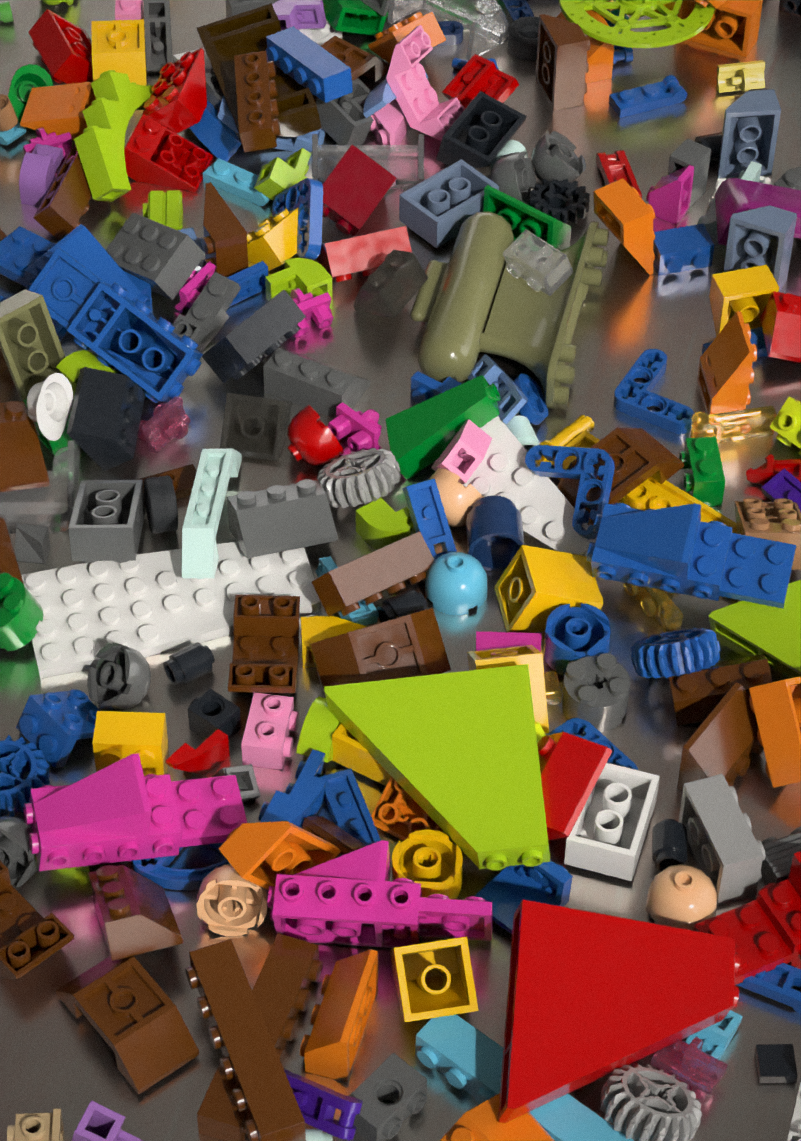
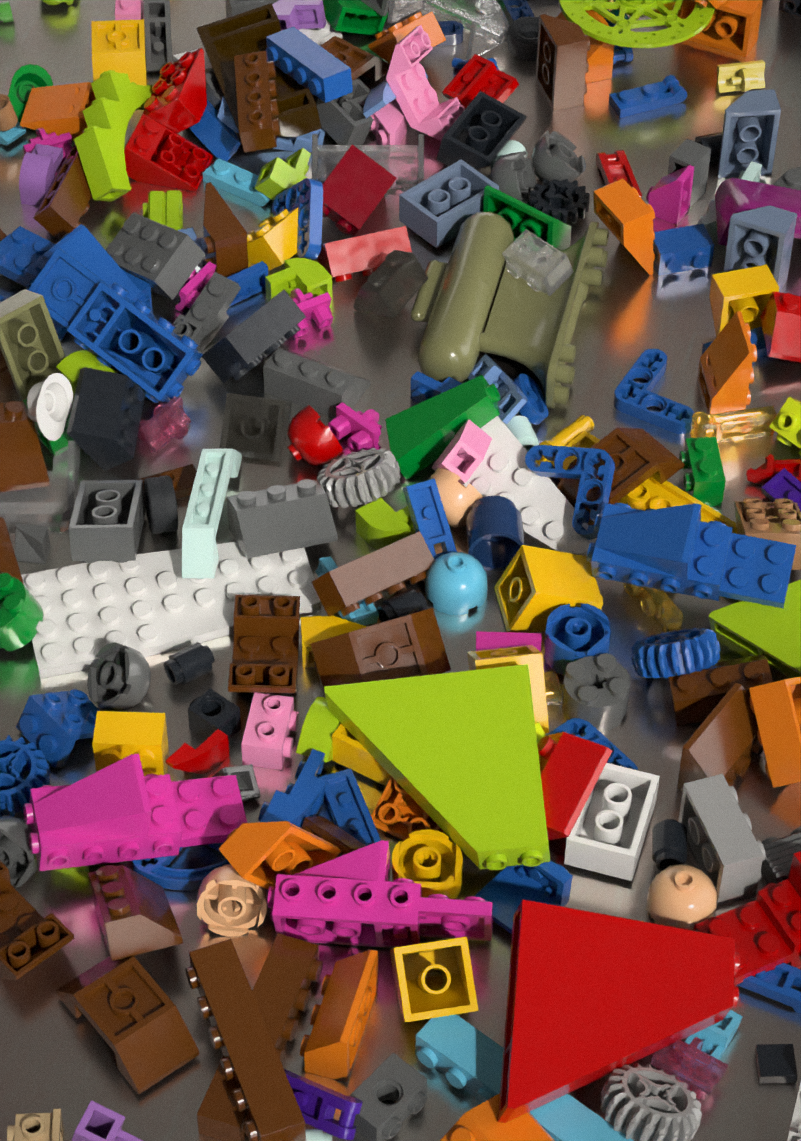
(63, 48): red slope -> none

